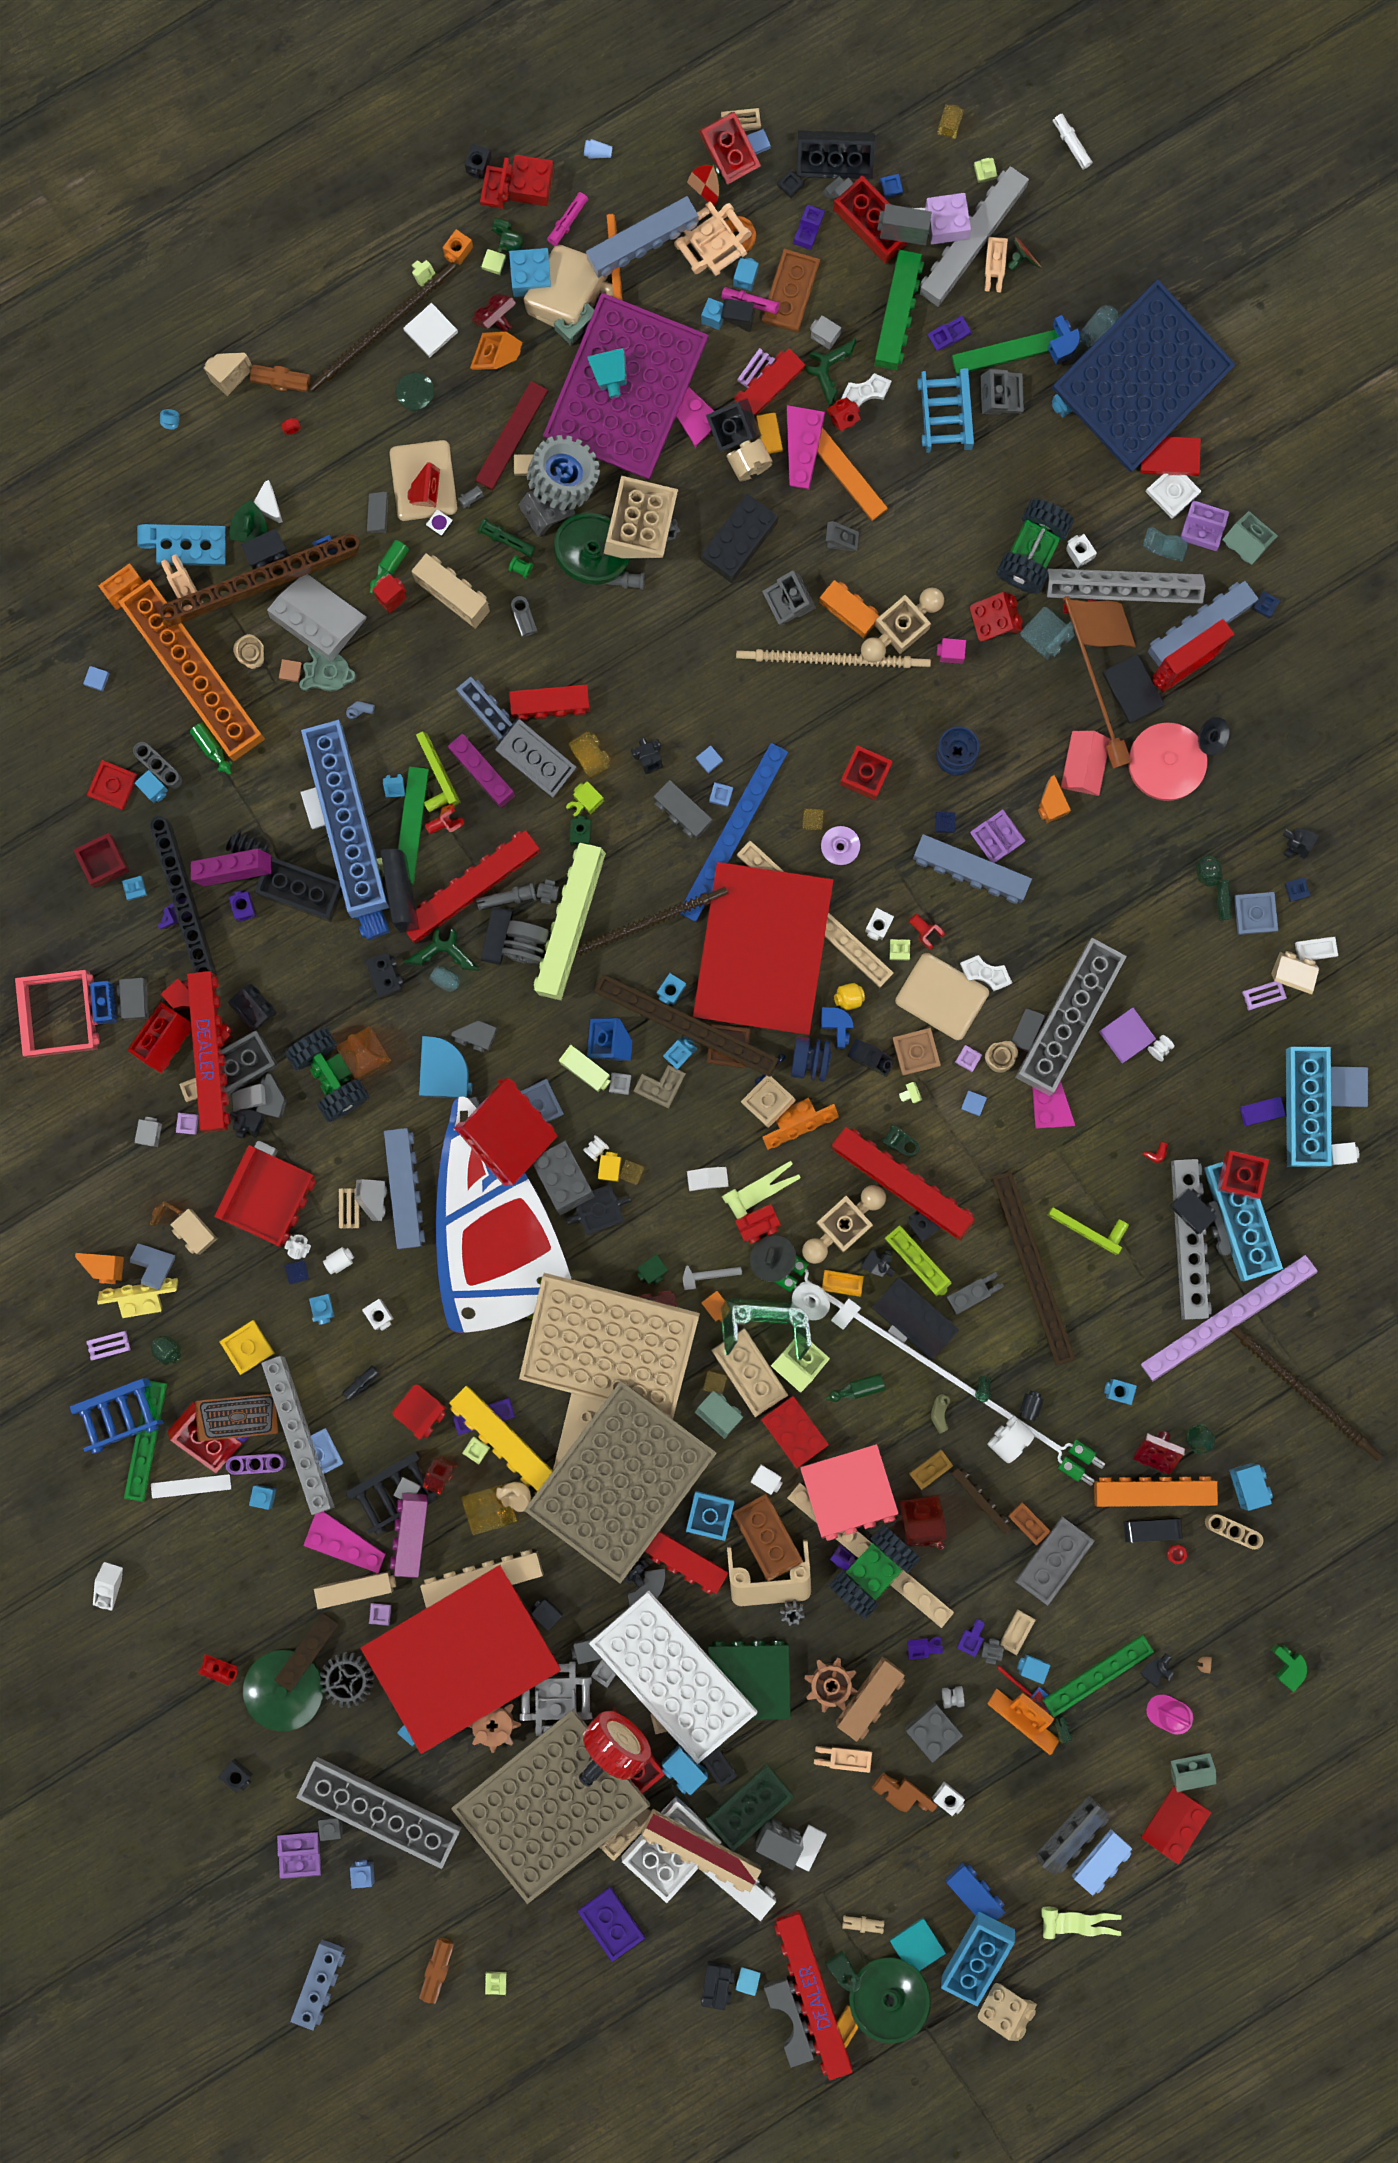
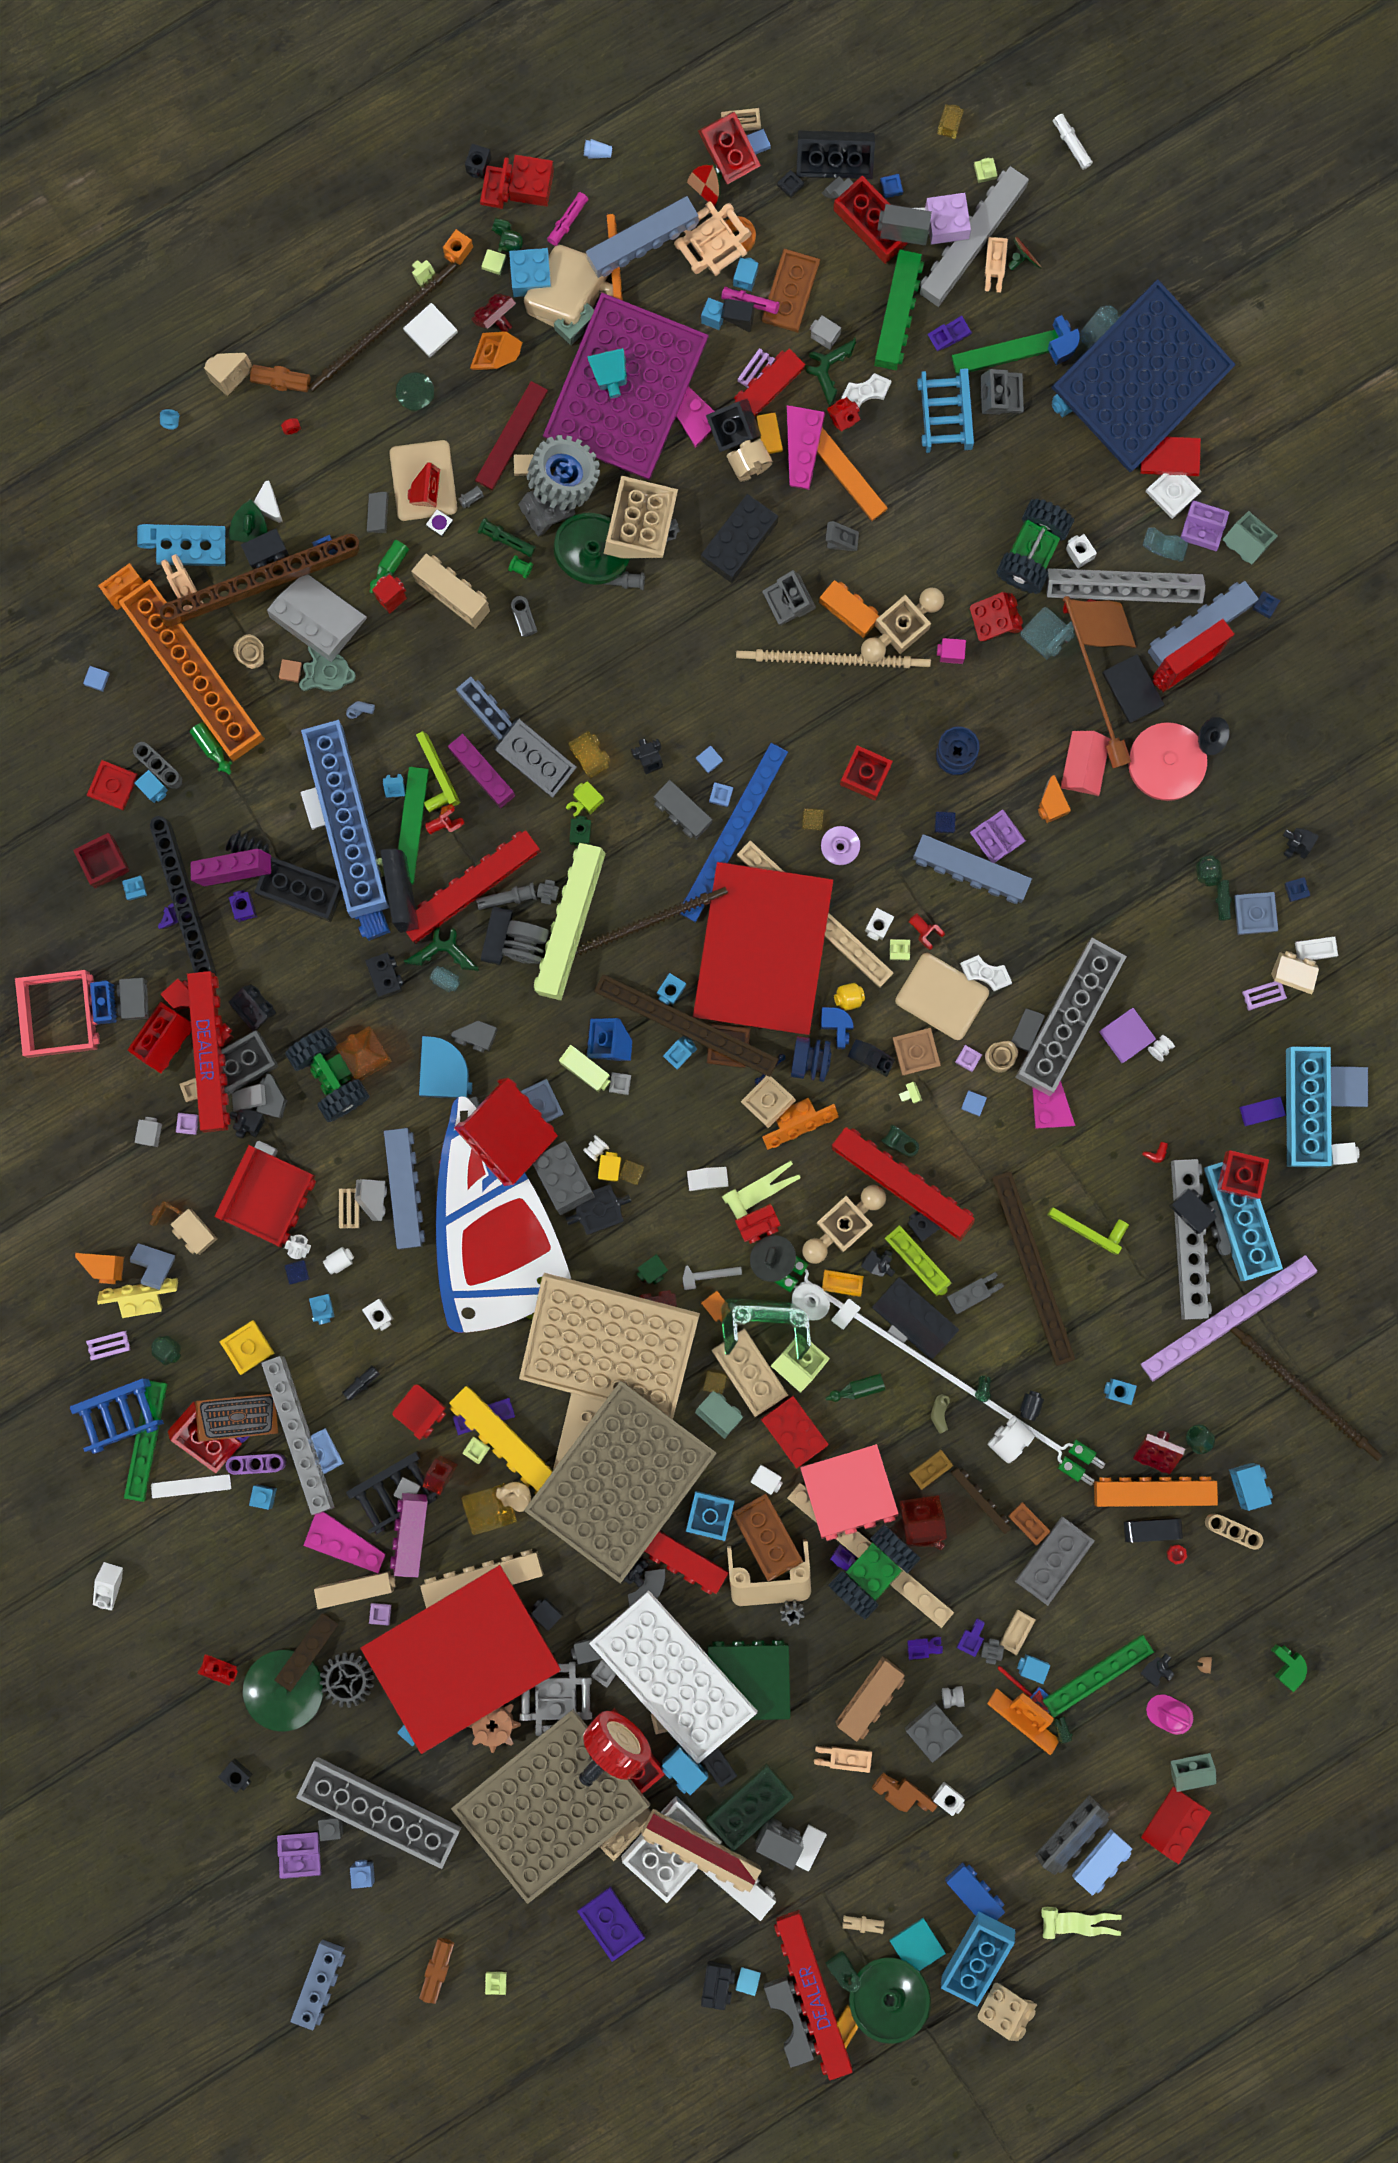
(549, 701): red brick -> none
(663, 1091): dark tan tile -> none
(809, 227): dark purple slope -> none
(836, 1695): nougat brick -> none

